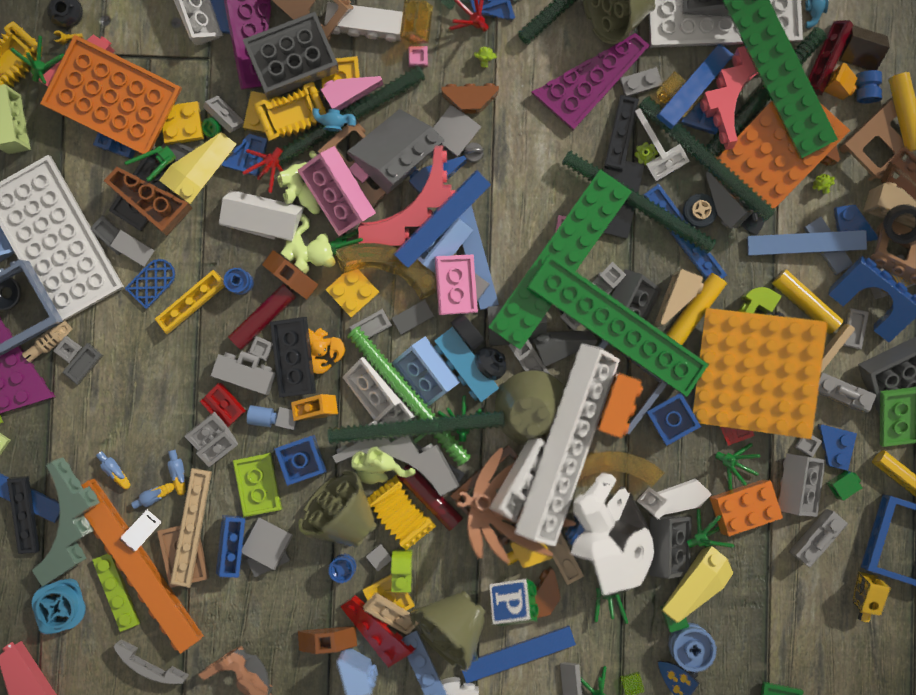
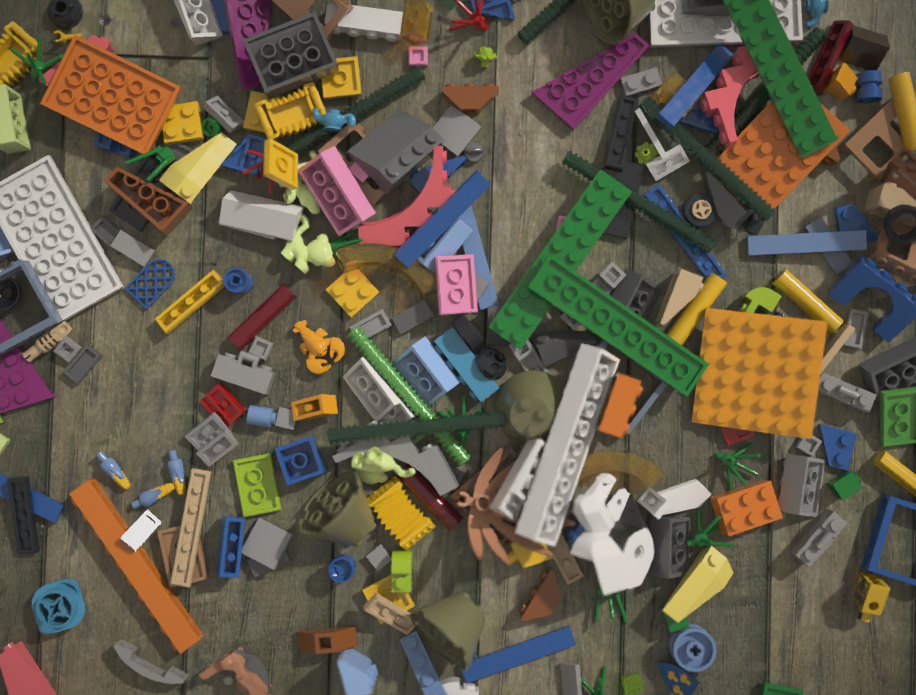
(72, 527): sand green arch -> none
(116, 592): lime plate -> none
(280, 164): none -> yellow plate
(290, 274): dark orange slope -> none
(293, 357): black tile -> none
(347, 91): bright pink slope -> none
(381, 639): red wing -> none
(513, 602): piece -> none
(673, 419): blue brick -> none
(823, 183): lime plant -> none

